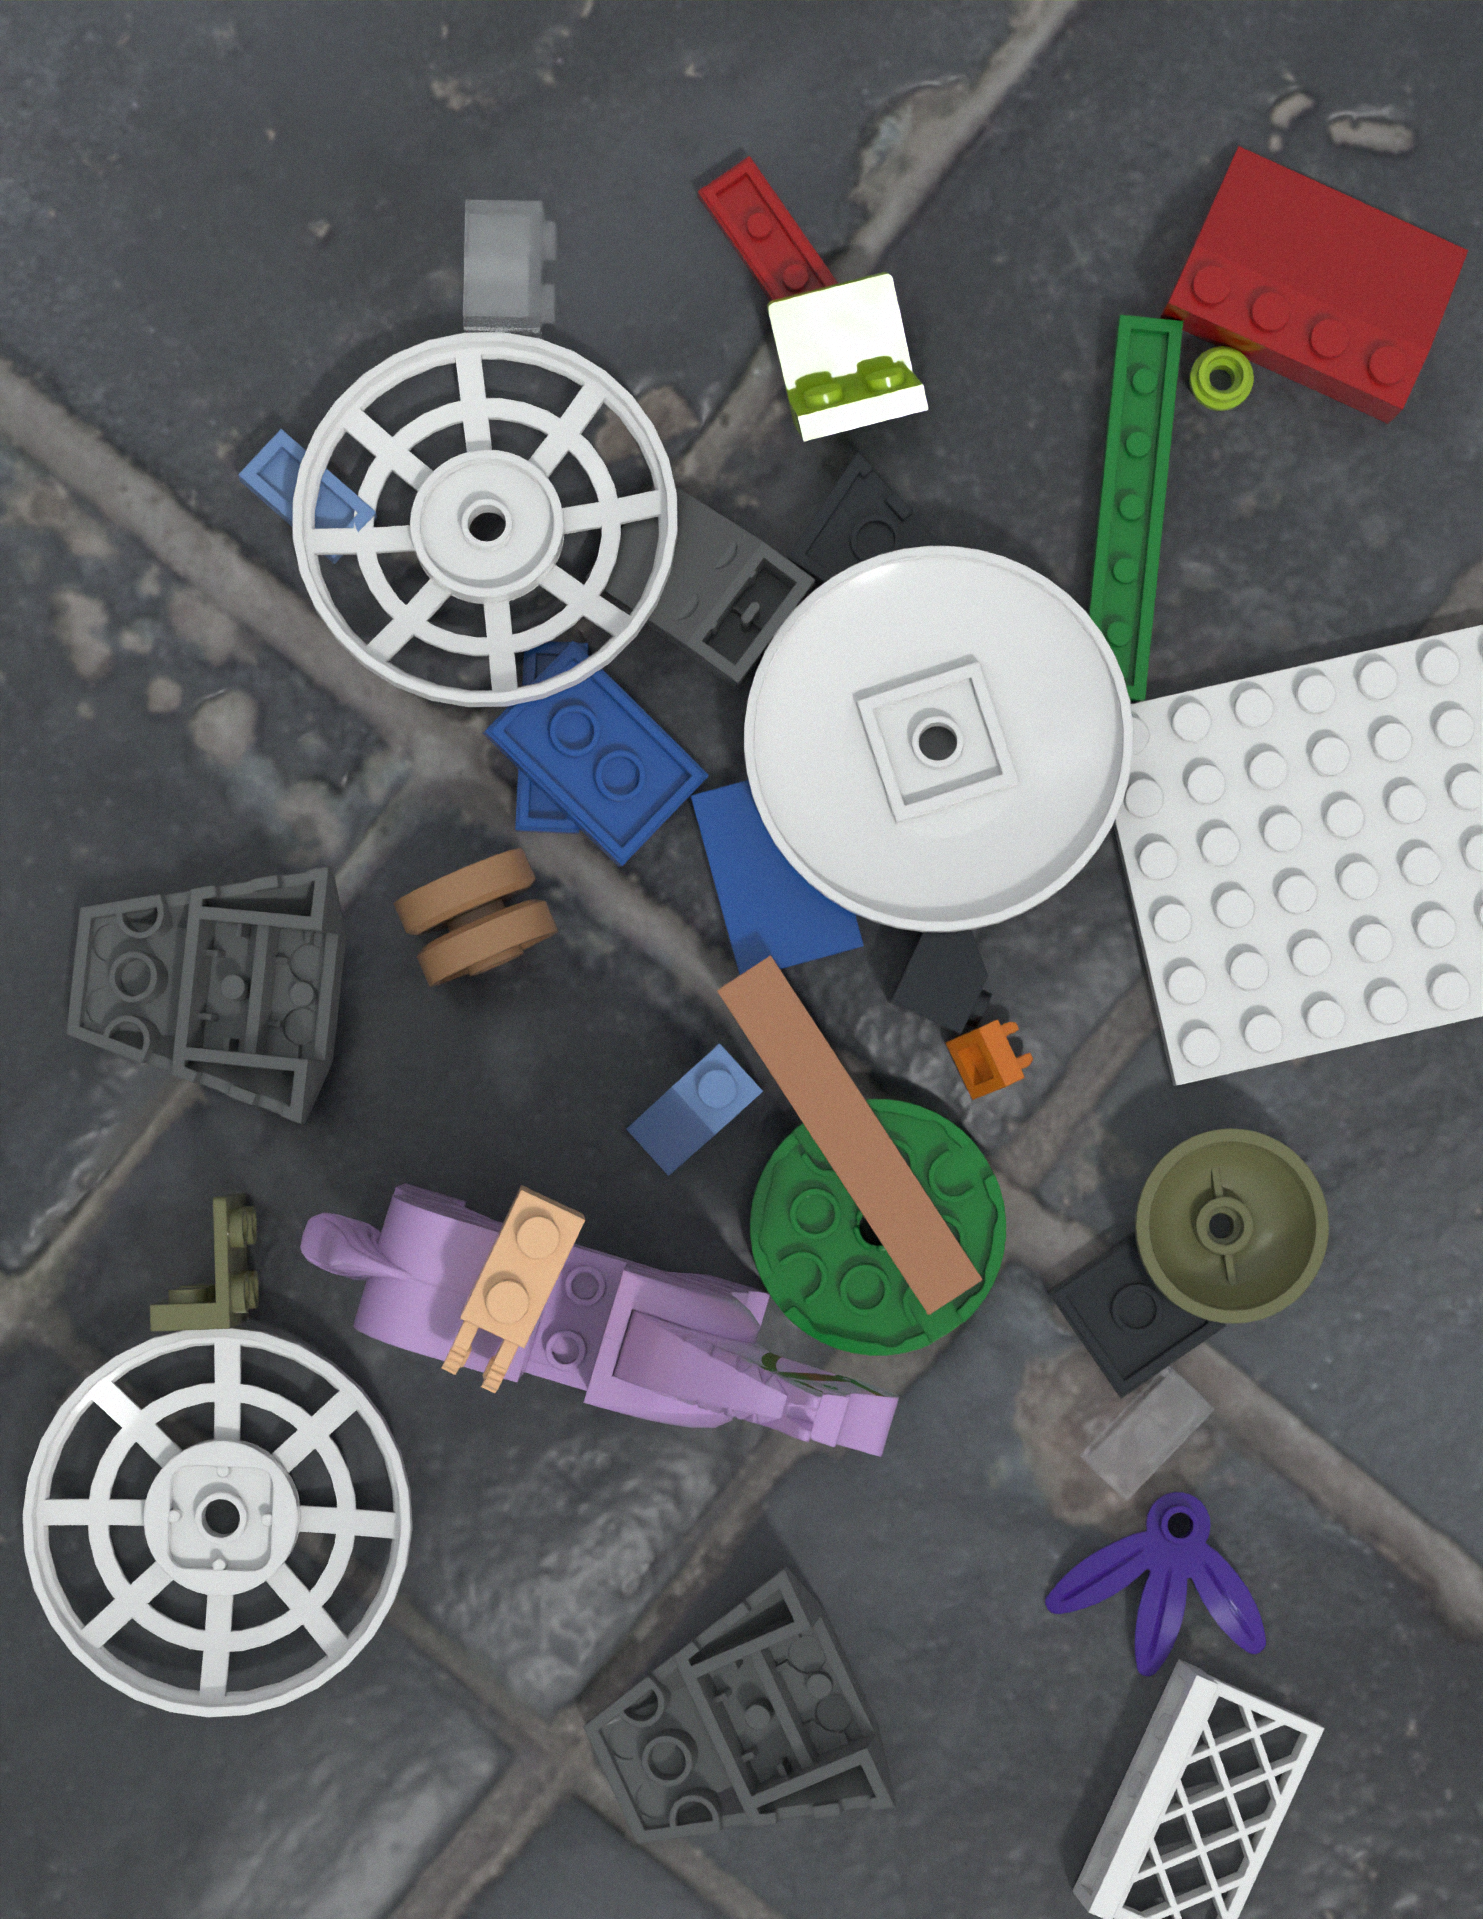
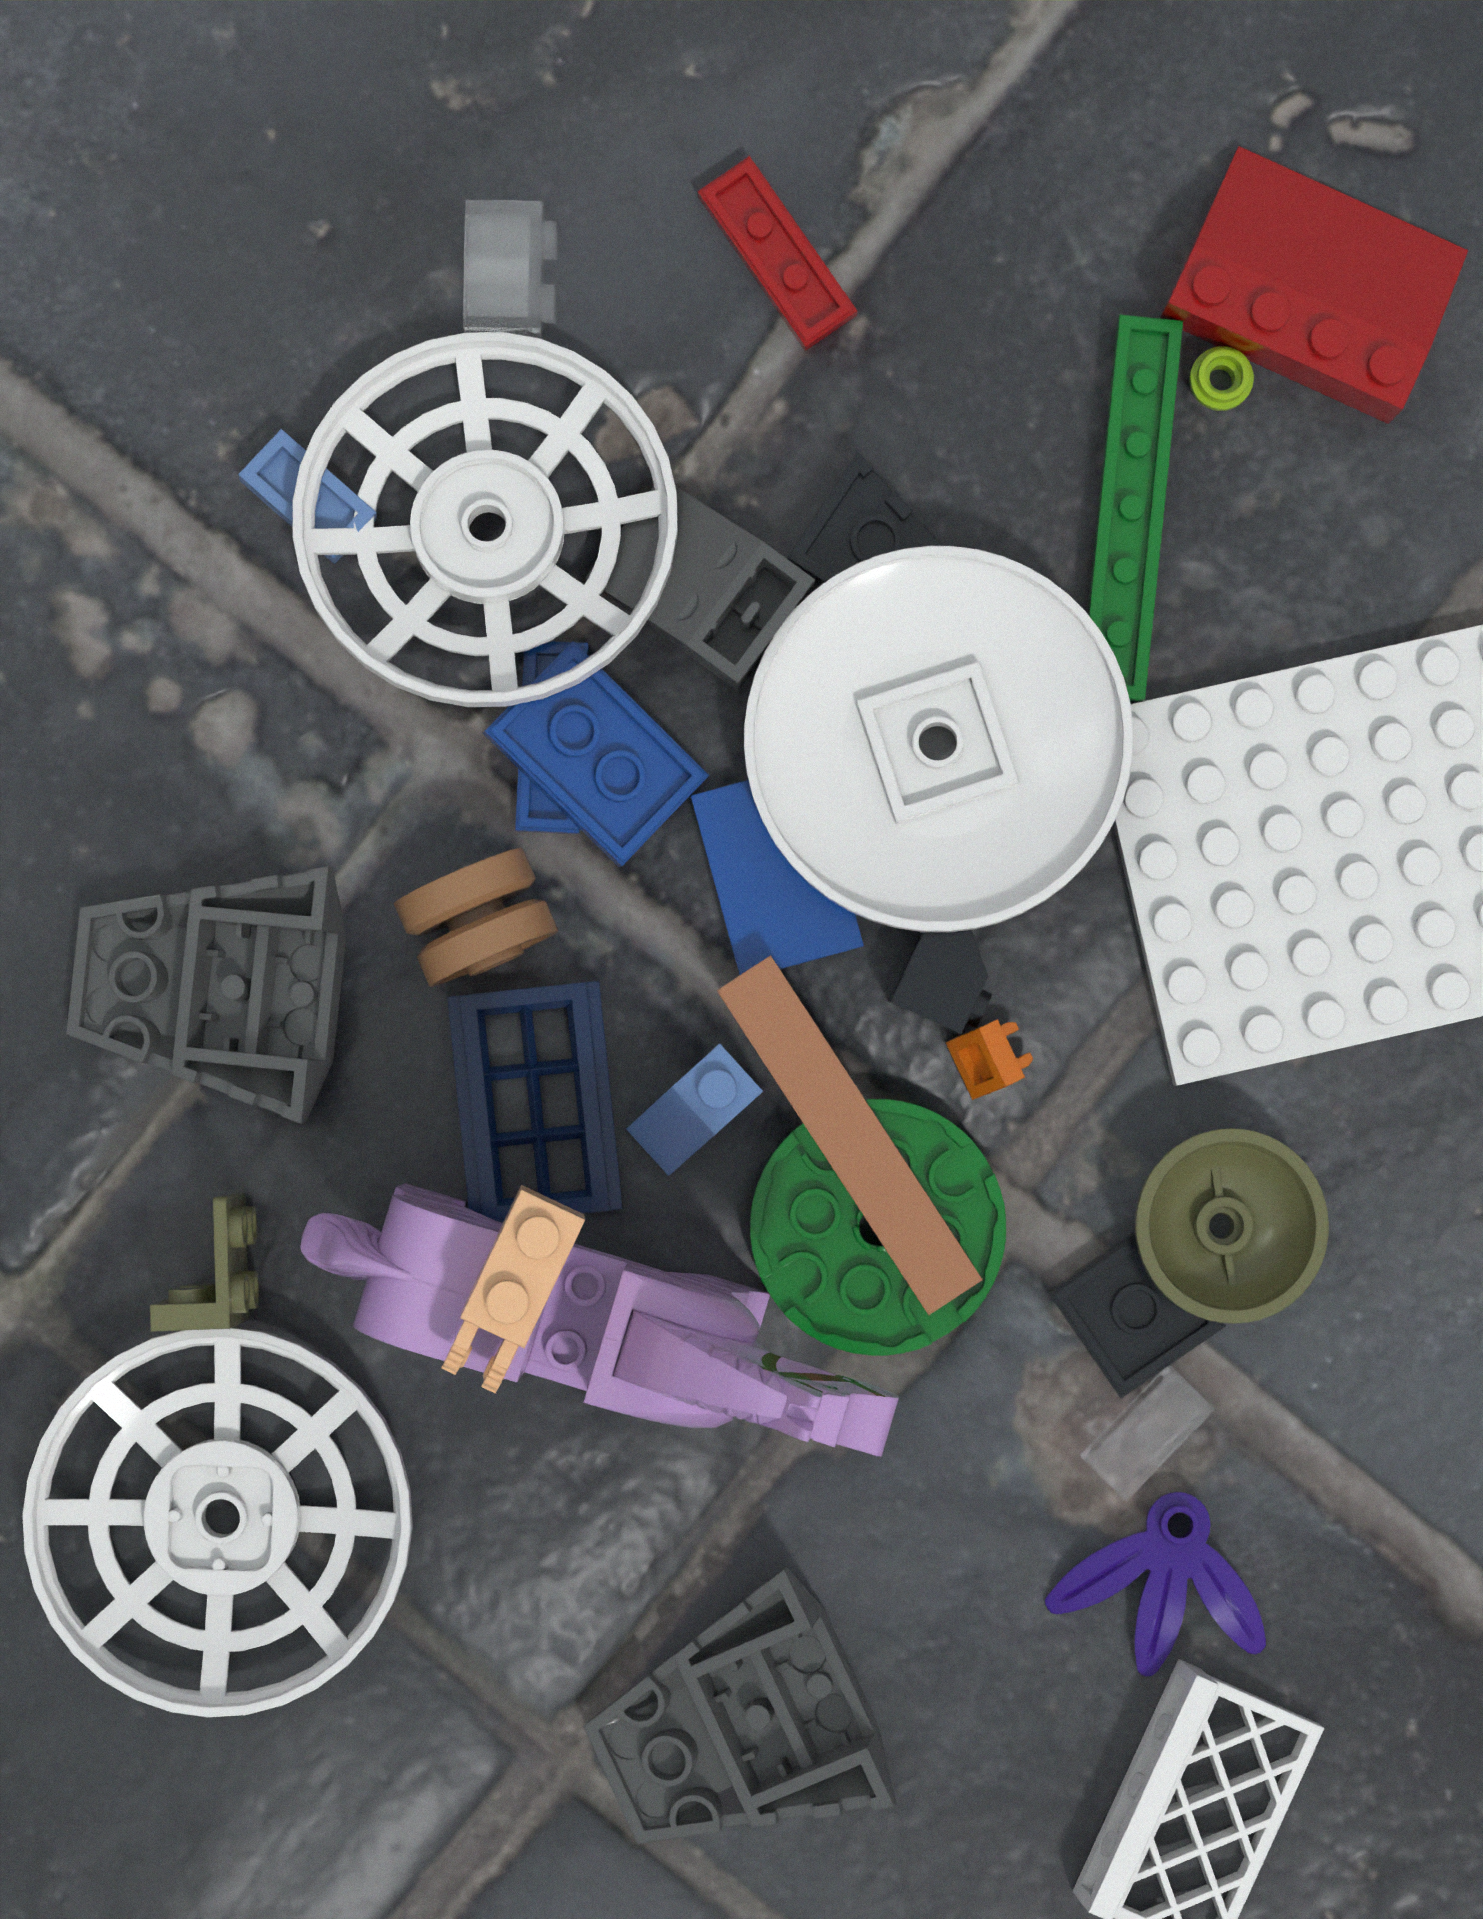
(592, 1090): none -> dark blue piece
(844, 356): bracket -> none

